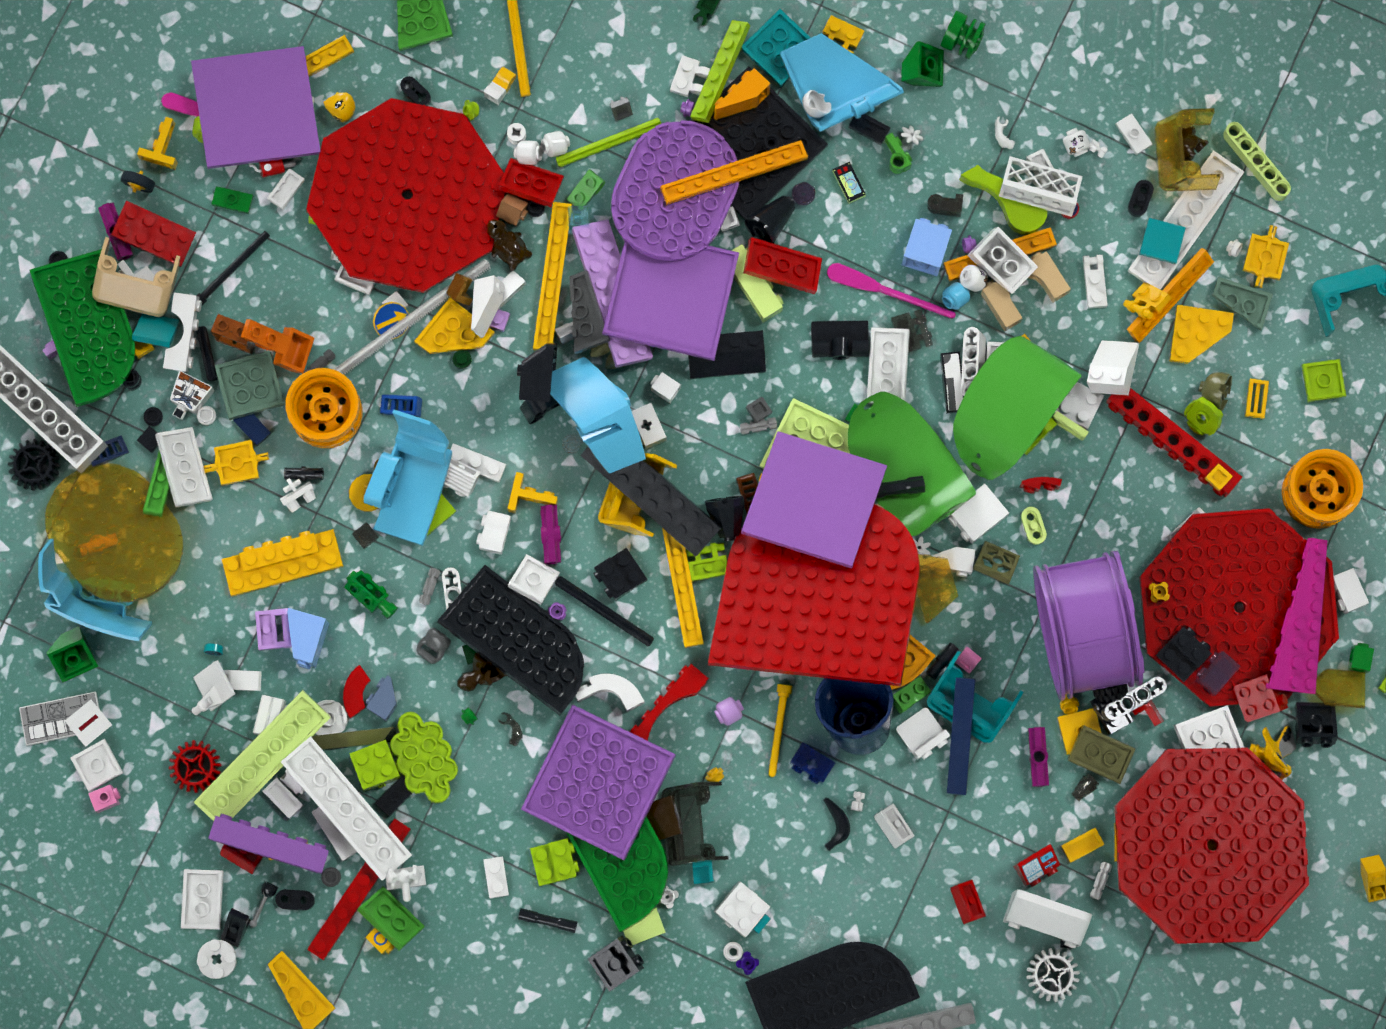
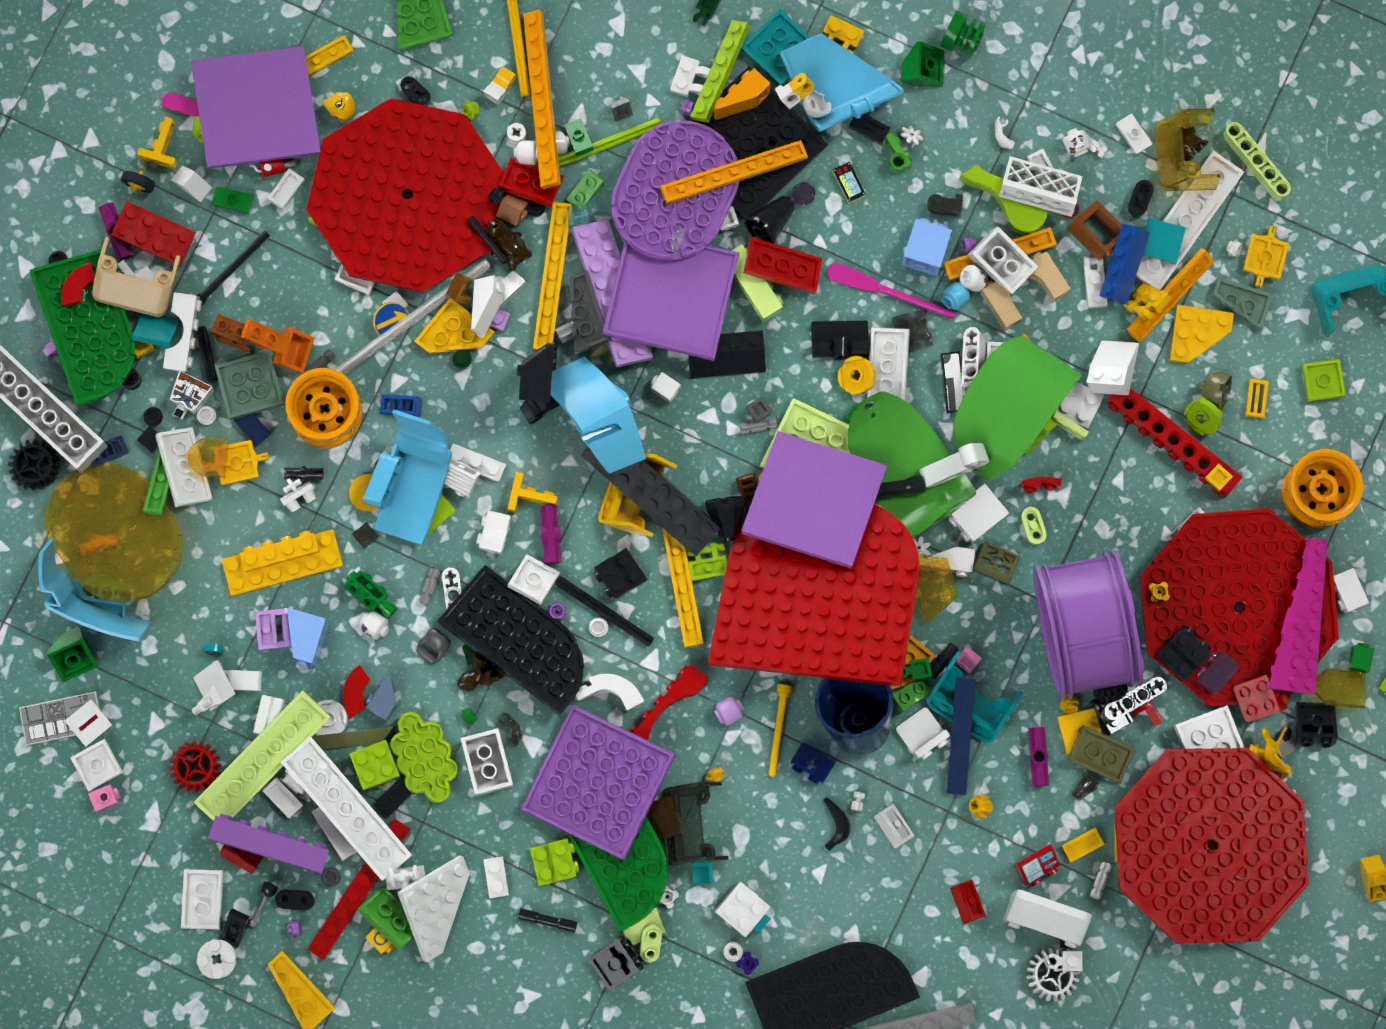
(75, 285): none -> red tile
(191, 183): none -> white slope
(209, 457): none -> clear yellow tile
(294, 928): none -> medium lavender plate
(374, 625): none -> white head
(432, 905): none -> white plate
(487, 239): none -> black bar
(487, 762): none -> white brick
(495, 196): none -> black plate
(541, 99): none -> light orange plate
(578, 137): none -> plate
(598, 627): none -> white plate
(647, 415): white brick -> none
(650, 943): none -> yellowish green plate
(677, 239): none -> clear plate
(795, 90): none -> leg
(849, 368): none -> yellow plate
(918, 669): none -> green plate
(967, 459): none -> white beam
(980, 806): none -> yellow gear
(1069, 961): none -> white plate
(1087, 238): none -> dark orange window
(1124, 264): none -> blue brick

